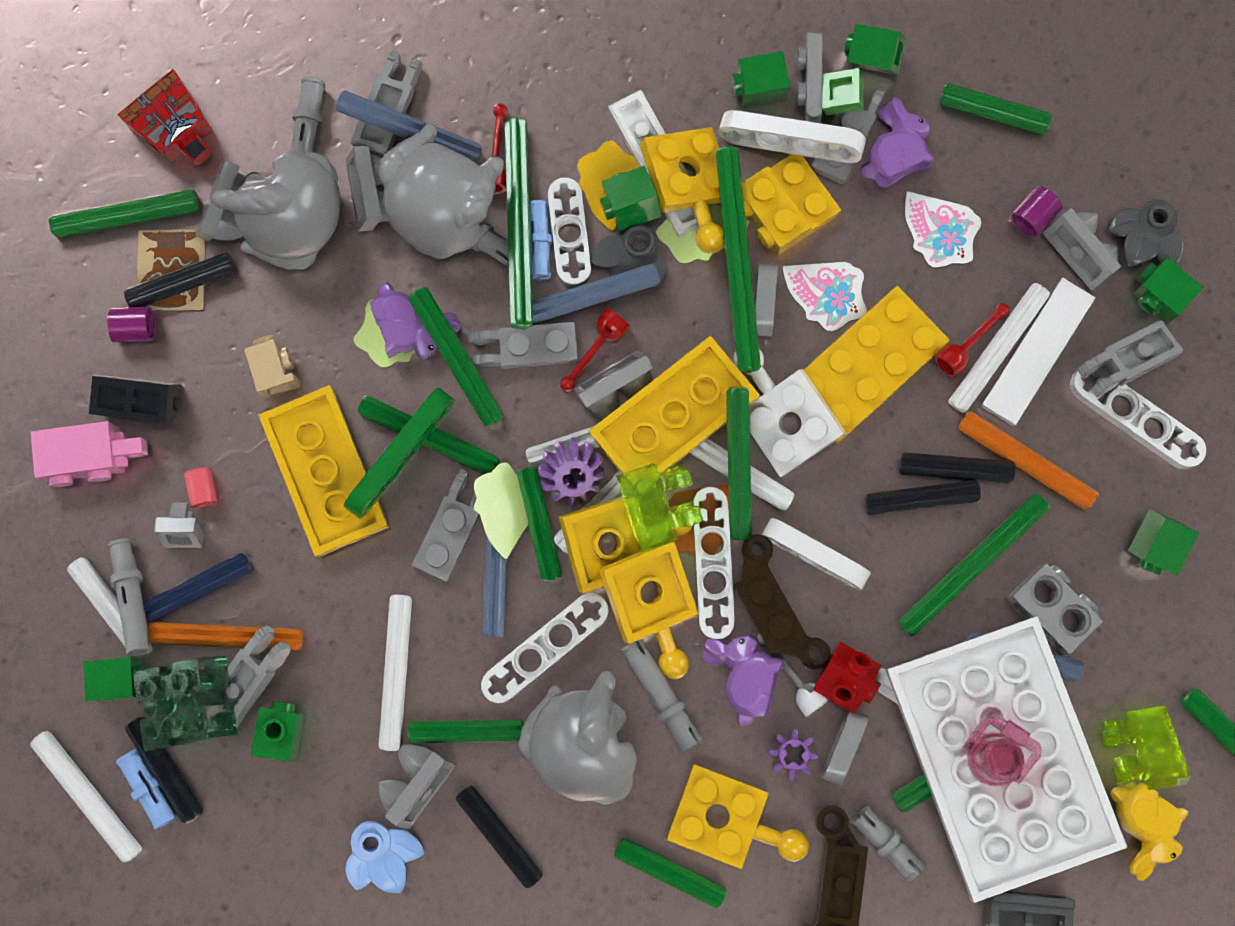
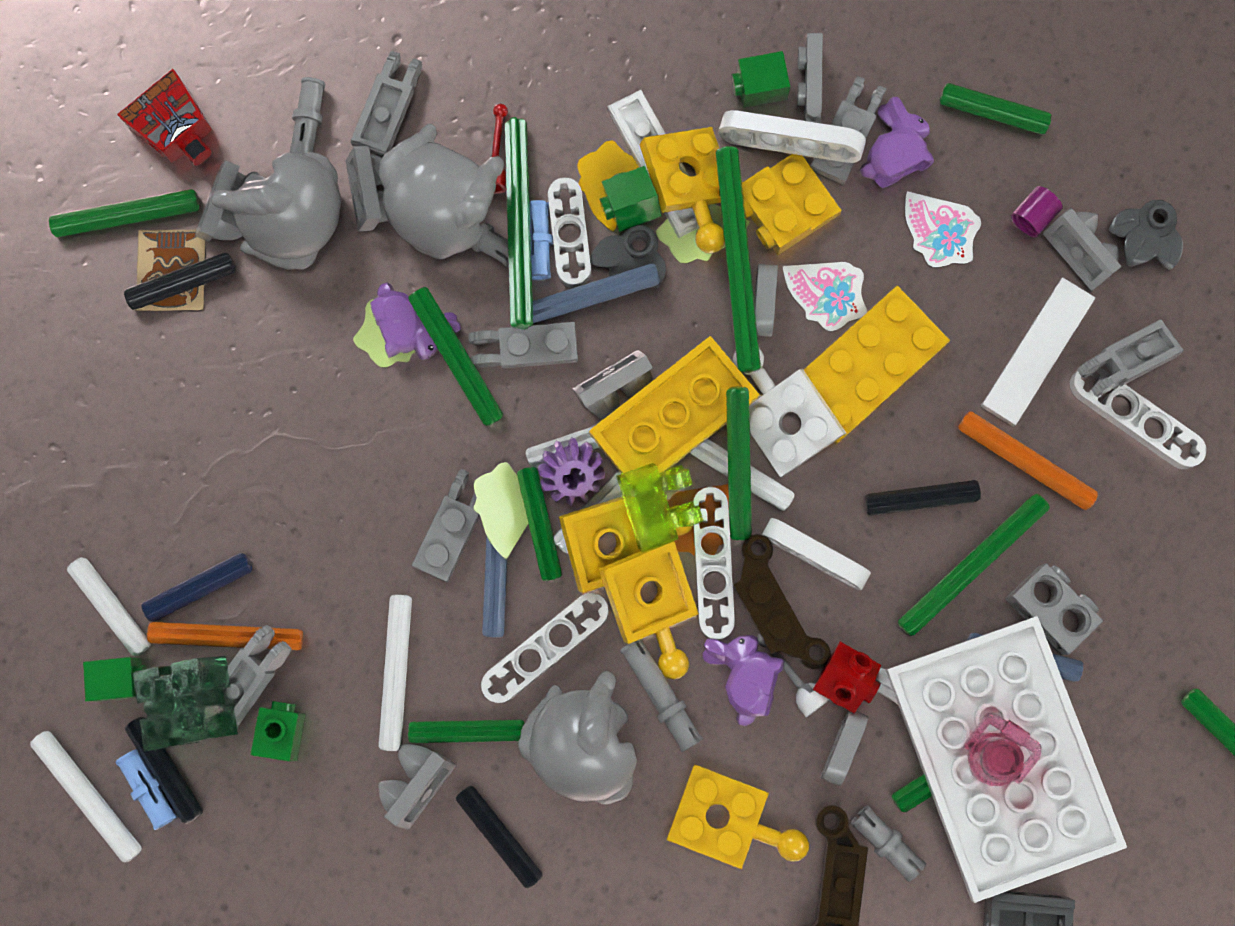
(83, 452): bright pink hinge -> none
(127, 584): light grey pin -> none
(131, 324): magenta beam -> none
(133, 398): black hinge -> none
(180, 528): light grey tile -> none
(200, 487): coral hinge -> none
(271, 367): tan brick -> none
(320, 469): yellow plate -> none
(385, 861): light blue plate -> none
(399, 453): green beam -> none
(400, 123): sand blue axle -> none
(438, 441): green axle -> none
(610, 328): red hinge -> none
(670, 873): green axle -> none
(804, 755): medium lavender gear -> none
(842, 91): plate -> none
(875, 49): green brick -> none
(953, 357): red hinge -> none
(956, 467): black axle -> none
(999, 348): white axle -> none
(1150, 821): yellow animal -> none
(1155, 745): clear neon green plate -> none
(1162, 543): green brick -> none
(1165, 290): green brick -> none

